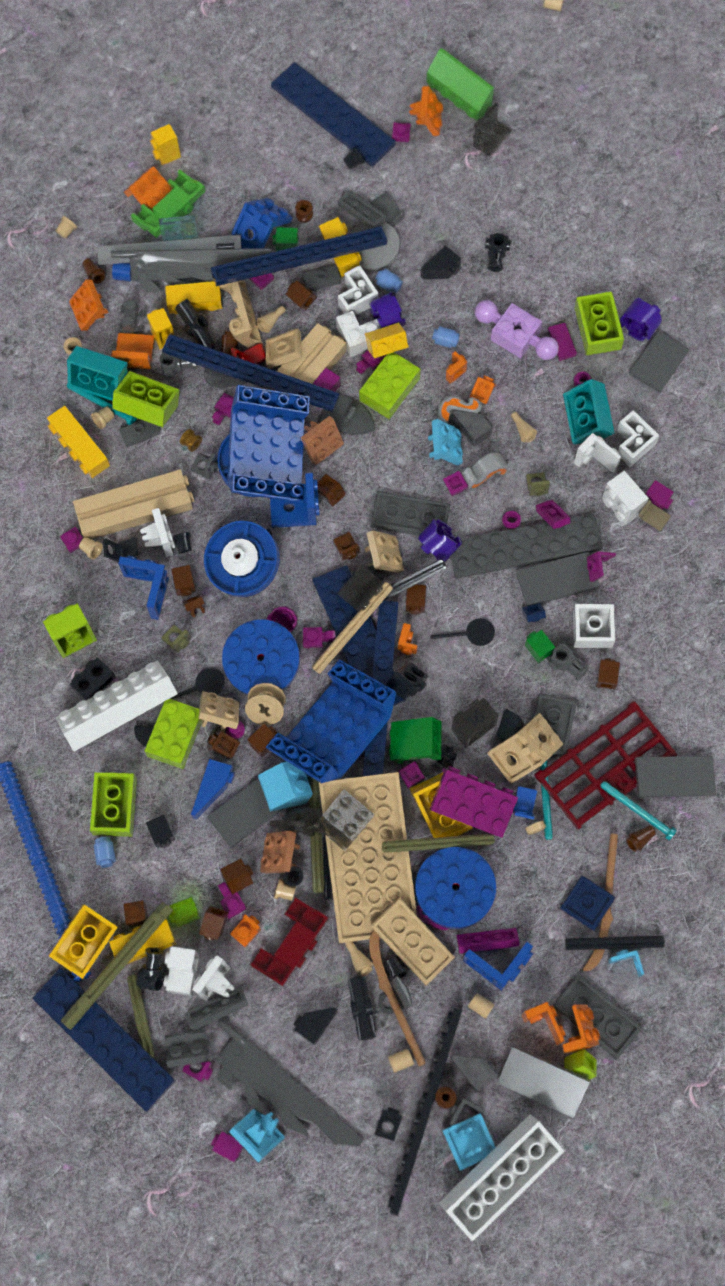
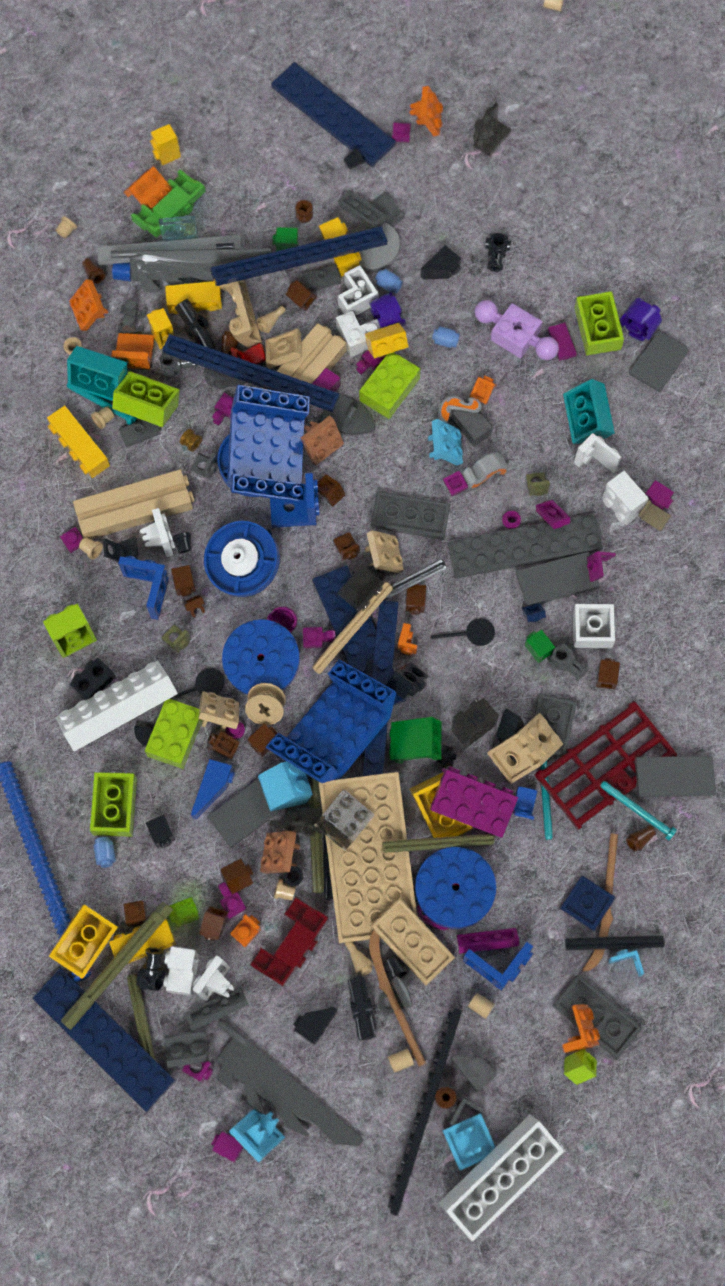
(260, 218): blue bracket -> none
(263, 280): magenta plate -> none
(391, 1115): black bracket -> none
(411, 775): magenta plate -> none
(439, 540): dark purple brick -> none
(457, 368): orange bracket -> none
(460, 85): bright green slope -> none
(526, 431): tan cone -> none
(536, 827): tan tile -> none
(536, 1014): orange bracket -> none
(543, 1081): tile -> none
(581, 376): magenta plate -> none
(638, 436): white brick -> none

